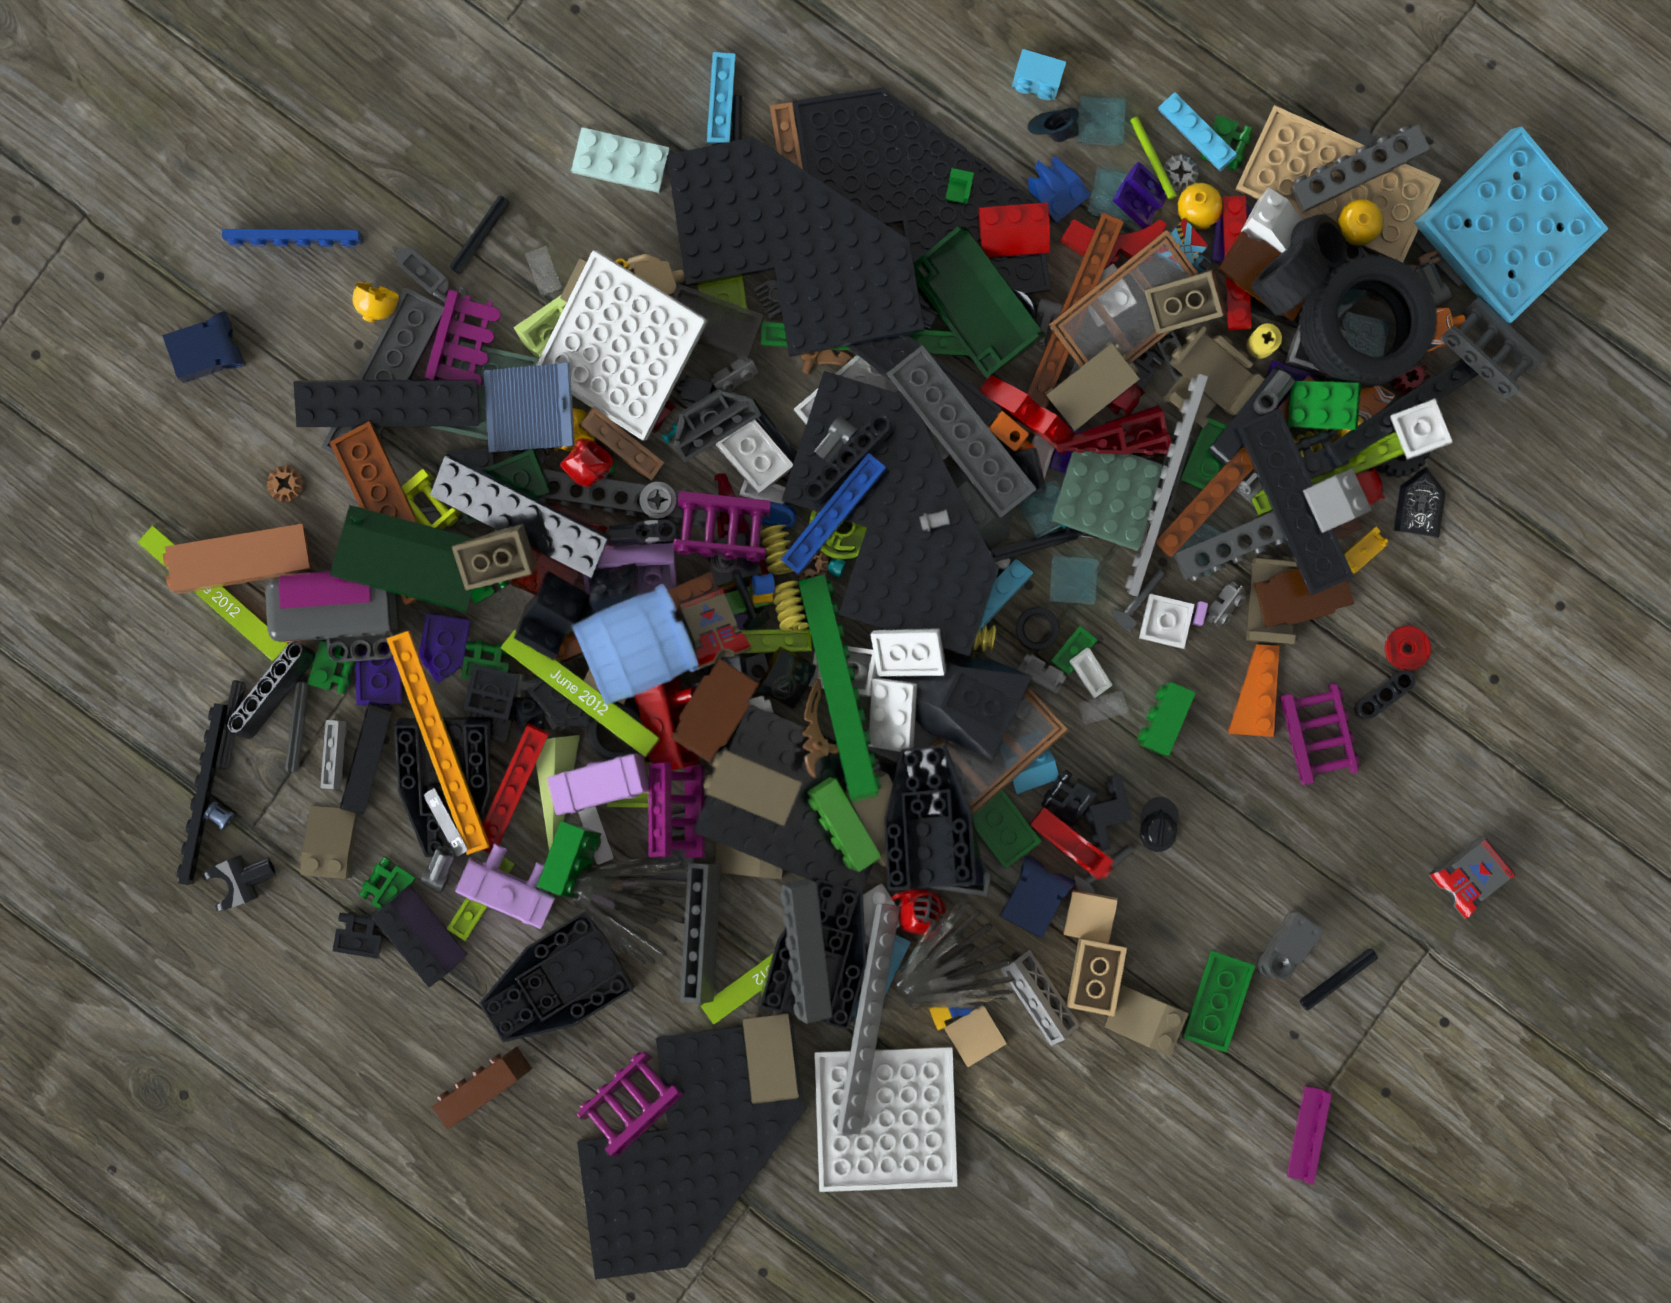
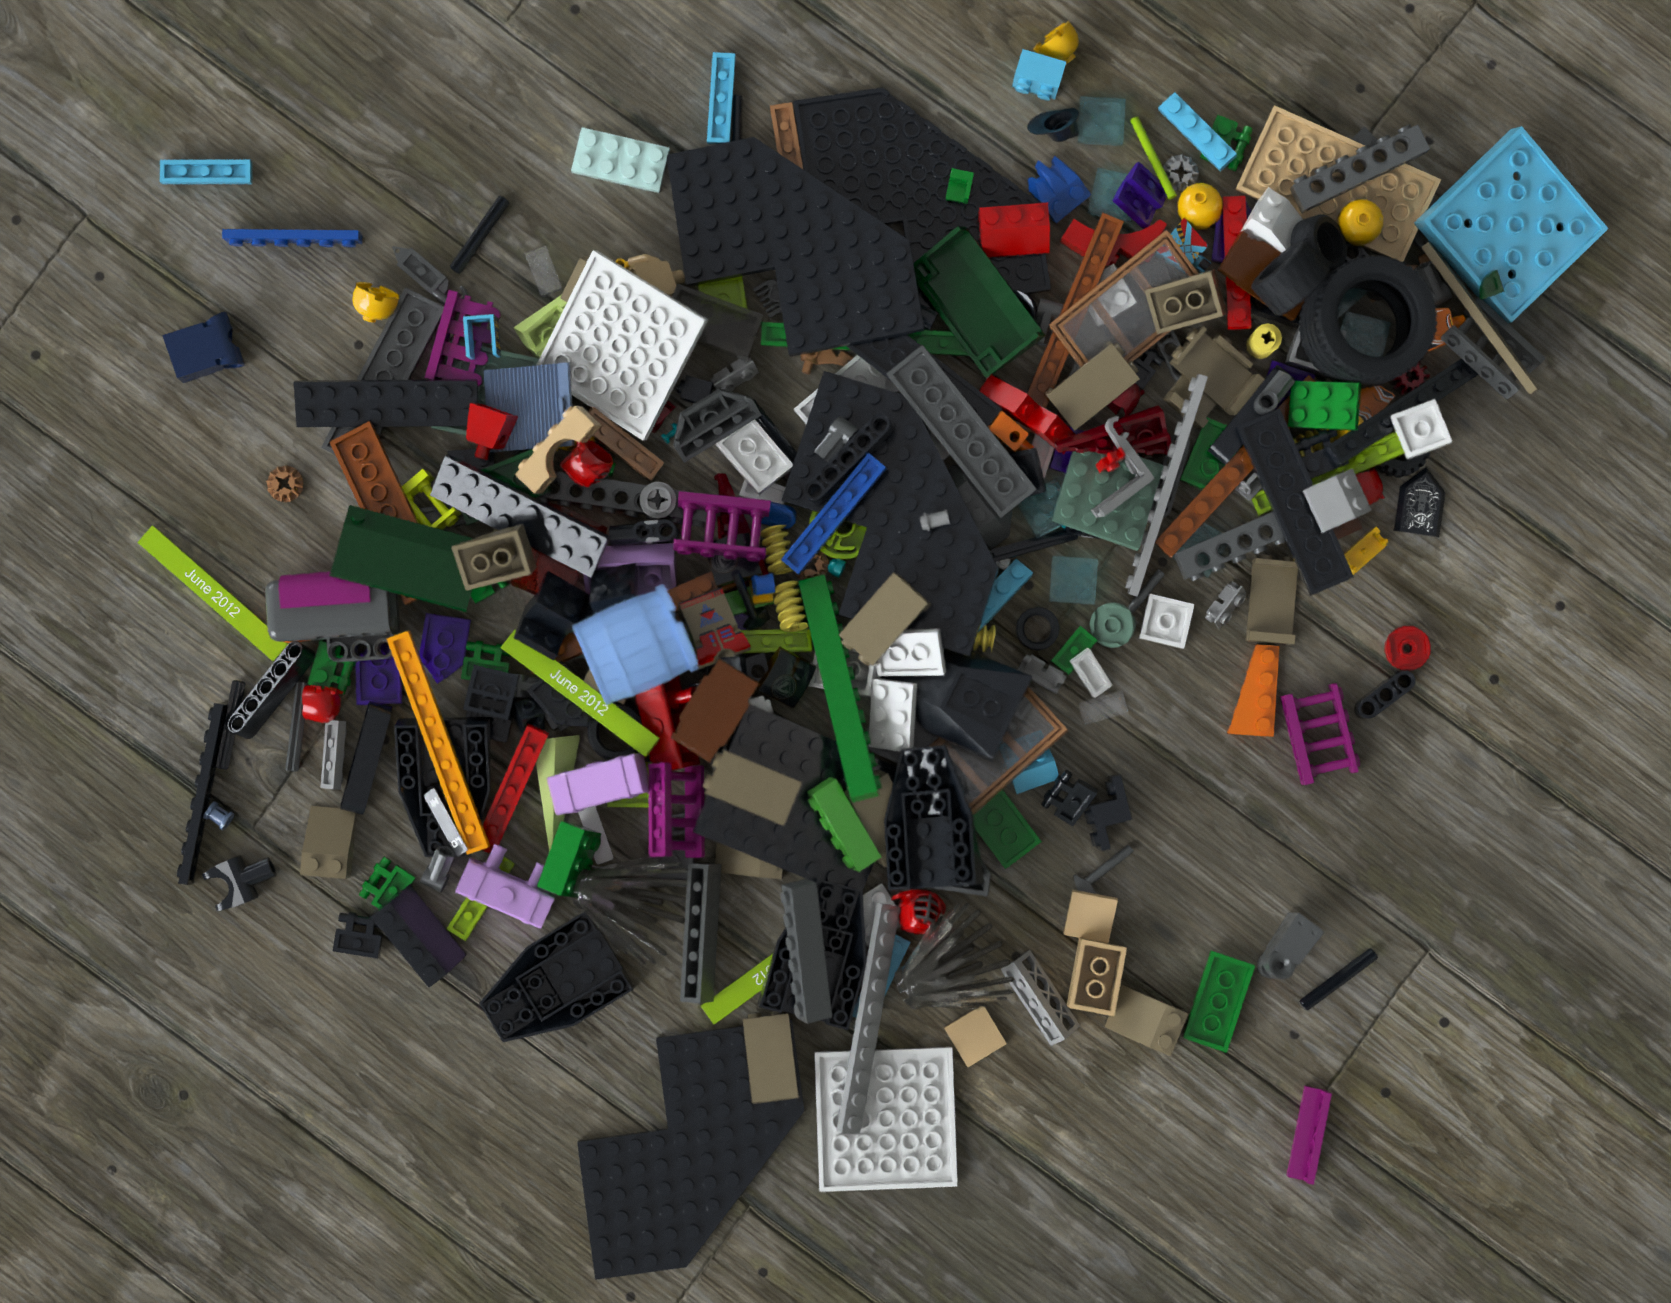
(205, 171): none -> medium azure plate
(237, 559): nougat brick -> none
(321, 704): none -> red helmet
(468, 332): none -> medium azure piece
(481, 1088): reddish brown wedge -> none
(488, 428): none -> red torso
(538, 470): none -> tan arch
(634, 1126): magenta fence -> none
(817, 743): medium nougat piece -> none
(883, 619): none -> dark tan panel
(941, 1014): yellow leg -> none
(1035, 897): dark blue piece -> none
(1060, 43): none -> yellow cylinder
(1072, 844): red arch -> none
(1111, 461): none -> red plate
(1112, 624): none -> sand green tile
(1134, 464): none -> light grey hinge
(1159, 824): black piece -> none
(1165, 718): green brick -> none
(1200, 613): lavender tile -> none
(1289, 602): reddish brown piece -> none
(1472, 876): piece -> none
(1480, 318): none -> dark tan tile
(1490, 285): none -> dark green tile

